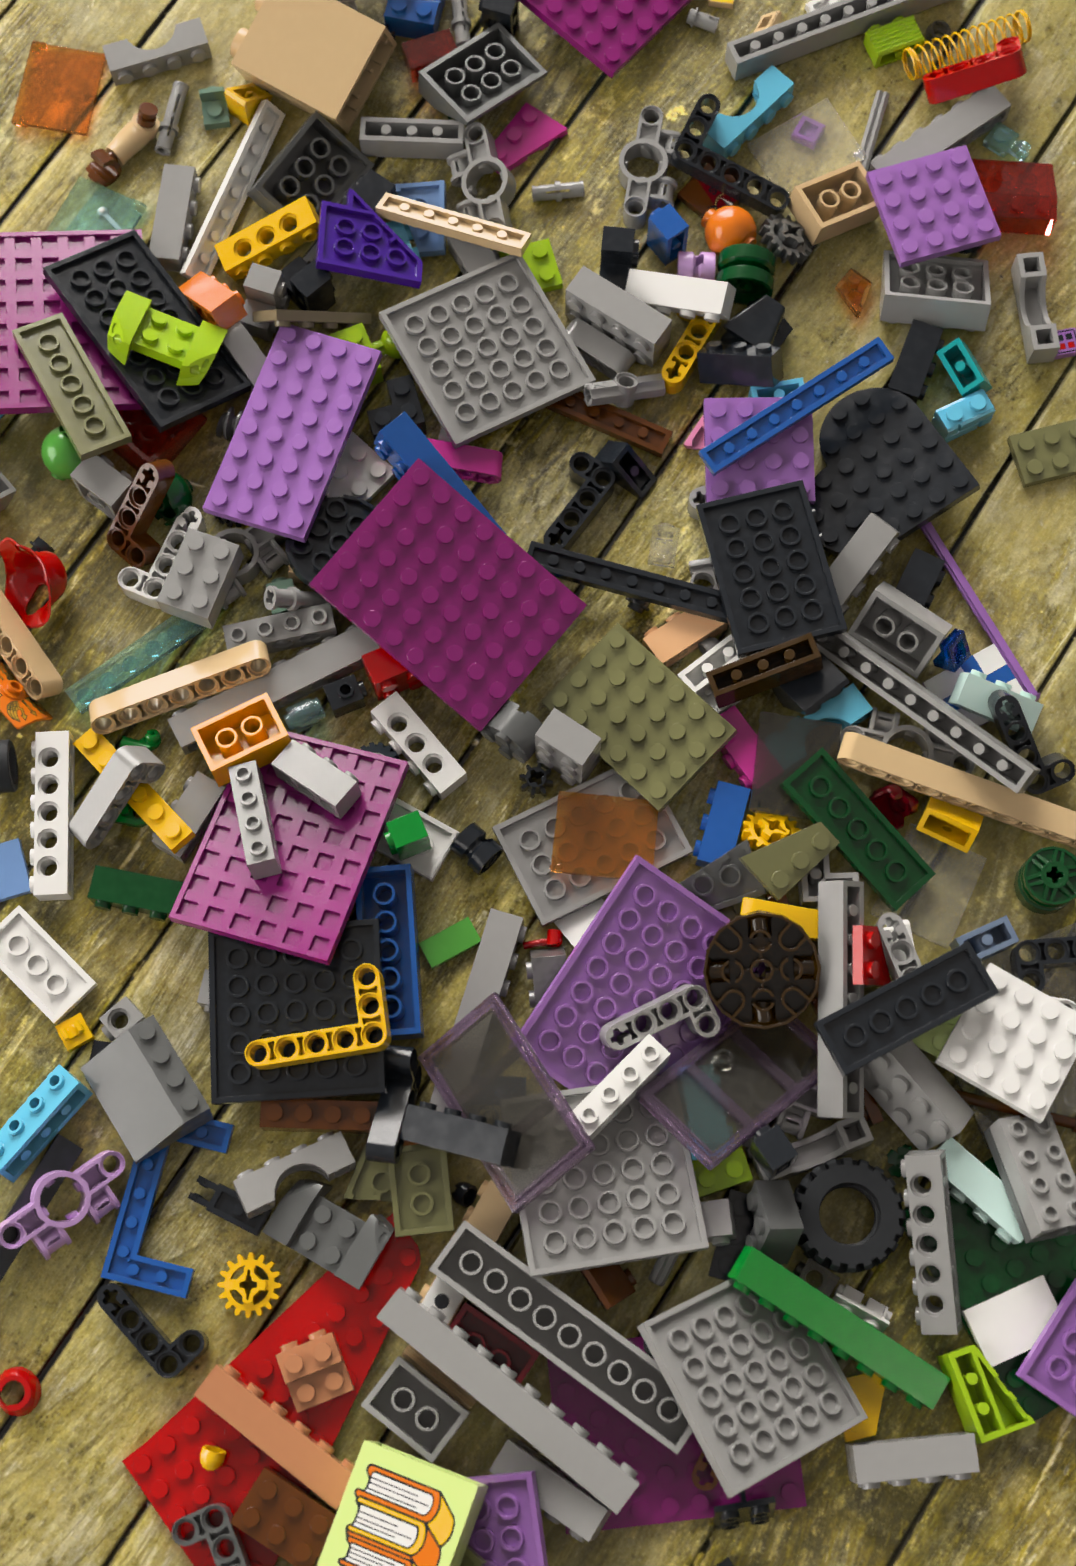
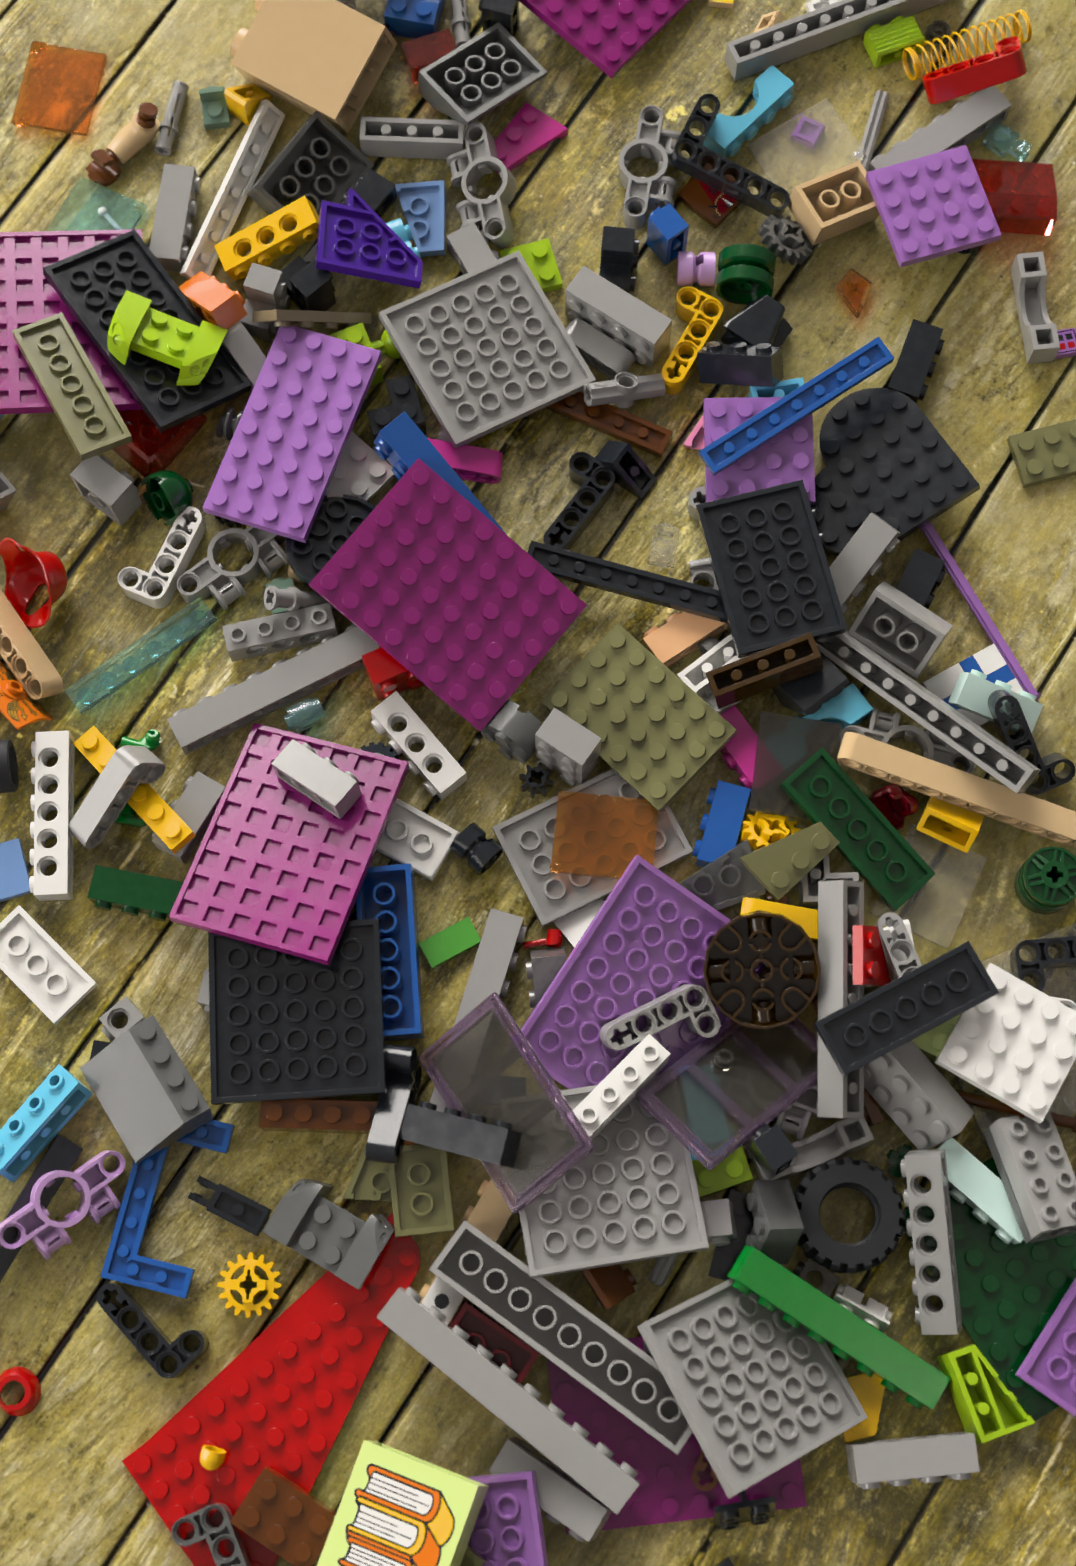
(40, 545): black plate -> none
(59, 454): bright green brick -> none
(75, 1032): yellow tile -> none
(130, 526): reddish brown beam -> none
(132, 63): light grey arch -> none
(179, 687): tan beam -> none
(200, 578): light grey brick -> none
(241, 736): light orange brick -> none
(254, 820): light grey brick -> none
(275, 1434): nougat brick -> none
(314, 1370): nougat plate -> none
(326, 1157): light grey arch -> none
(332, 1036): yellow beam -> none
(345, 695): black brick -> none
(407, 836): green brick -> none
(415, 1409): light grey brick -> none
(439, 1377): tan axle -> none
(453, 224): tan plate -> none
(464, 1194): black hinge -> none
(576, 190): light grey pin -> none
(637, 605): black plate -> none
(682, 294): white brick -> none
(702, 20): light grey pin -> none
(728, 227): orange brick -> none
(936, 292): light grey slope -> none
(953, 651): clear blue bracket -> none
(963, 368): teal brick -> none
(963, 415): medium azure brick -> none
(989, 939): sand blue brick -> none
(1011, 1320): white tile -> none

